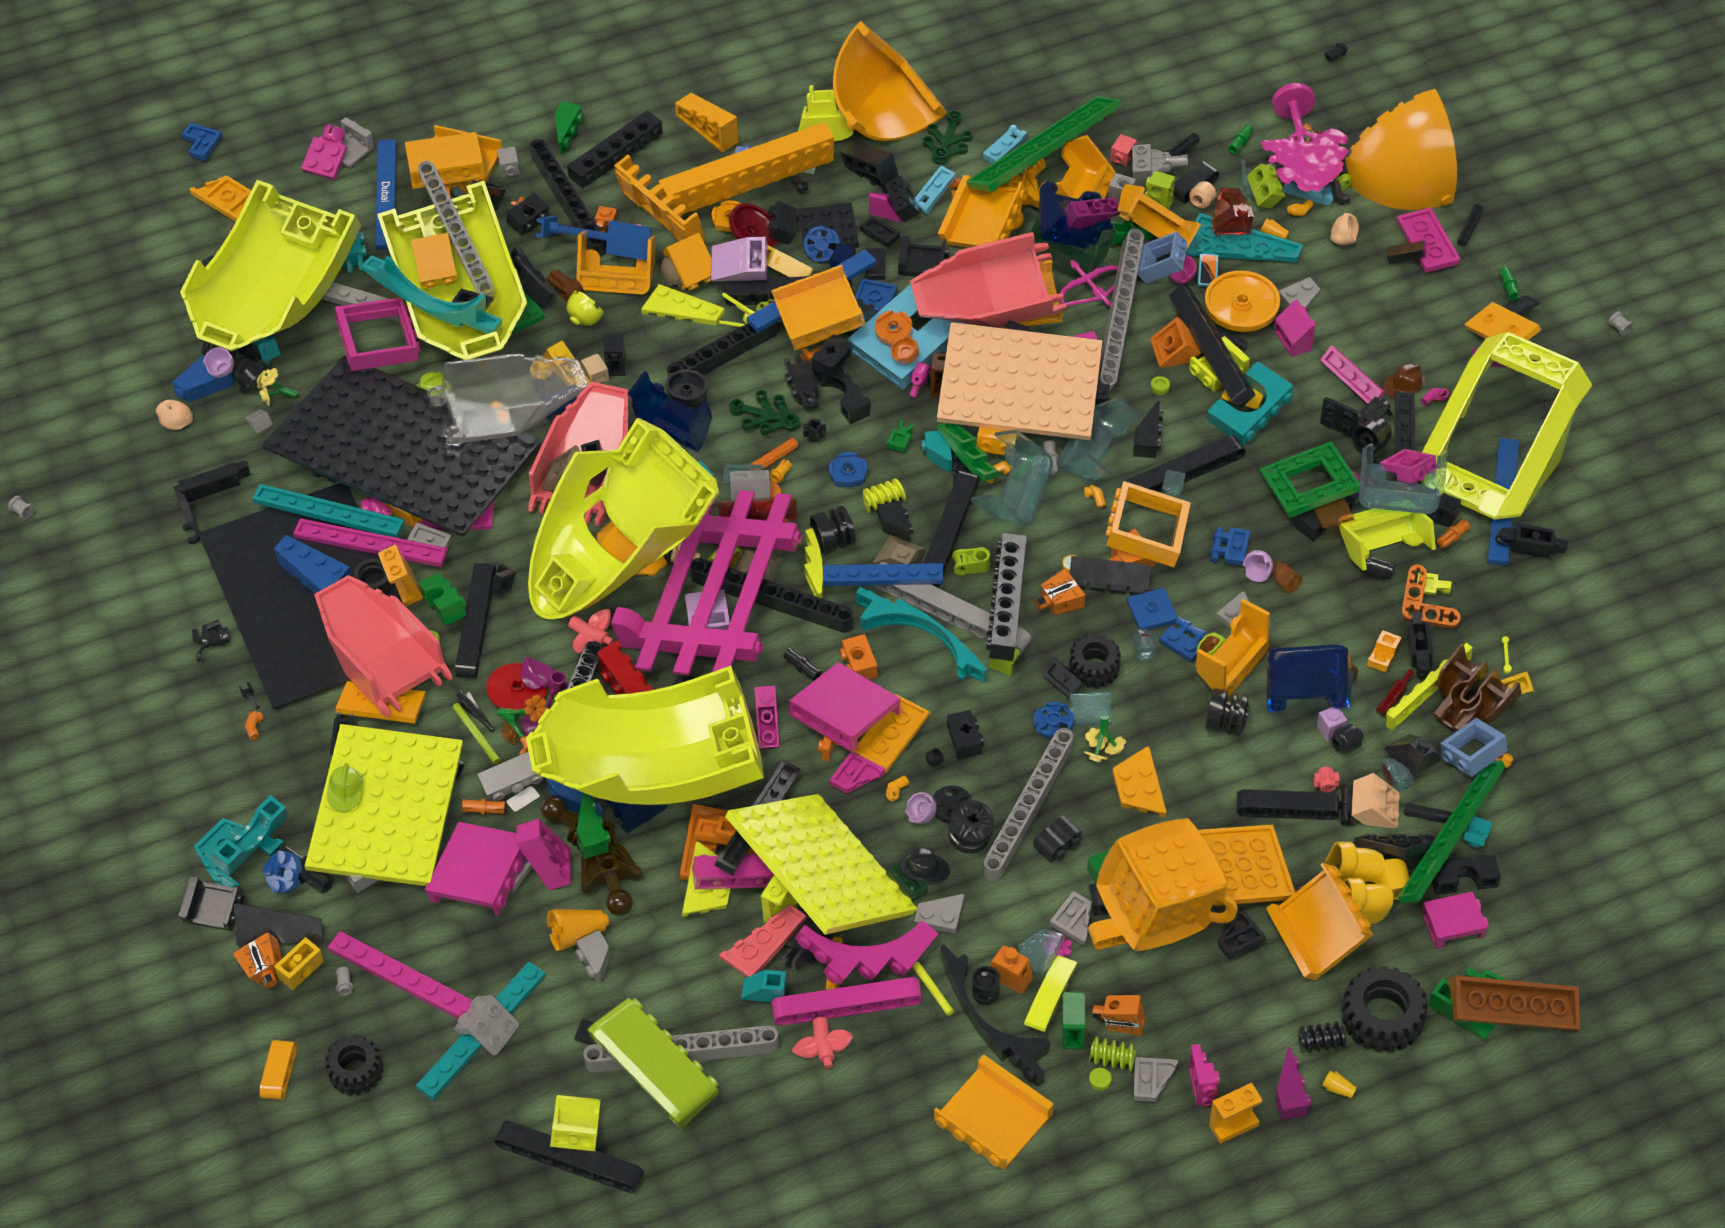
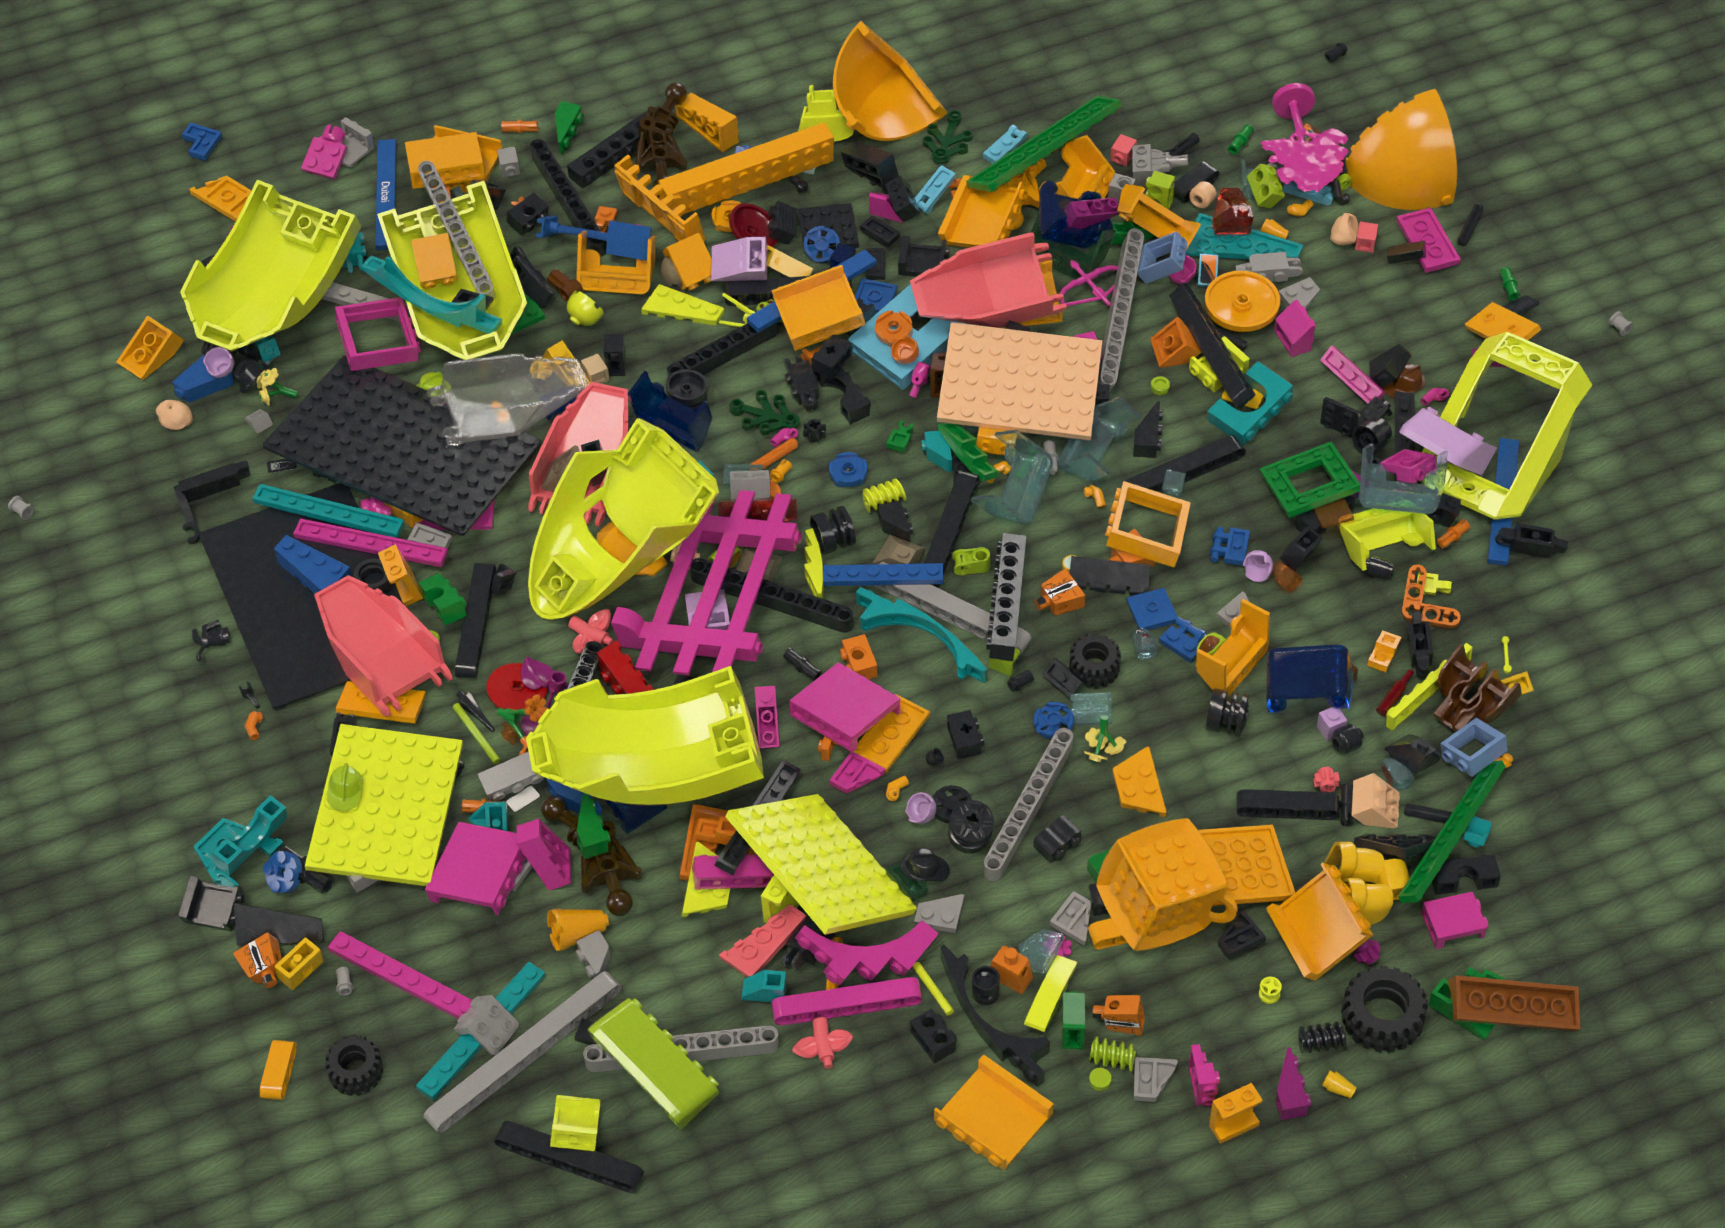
(149, 348): none -> light orange slope
(280, 465): none -> black sticker
(491, 815): none -> teal slope
(519, 126): none -> orange pin
(522, 1052): none -> light grey beam
(658, 126): none -> dark brown piece
(784, 435): none -> dark pink arm
(930, 1036): none -> black brick
(1020, 680): none -> black pin
(1266, 986): none -> neon yellow wheel
(1272, 266): none -> light grey hinge
(1301, 548): none -> black brick
(1366, 237): none -> coral brick
(1368, 952): none -> magenta gear
(1389, 365): none -> black slope
(1439, 436): none -> lavender windscreen

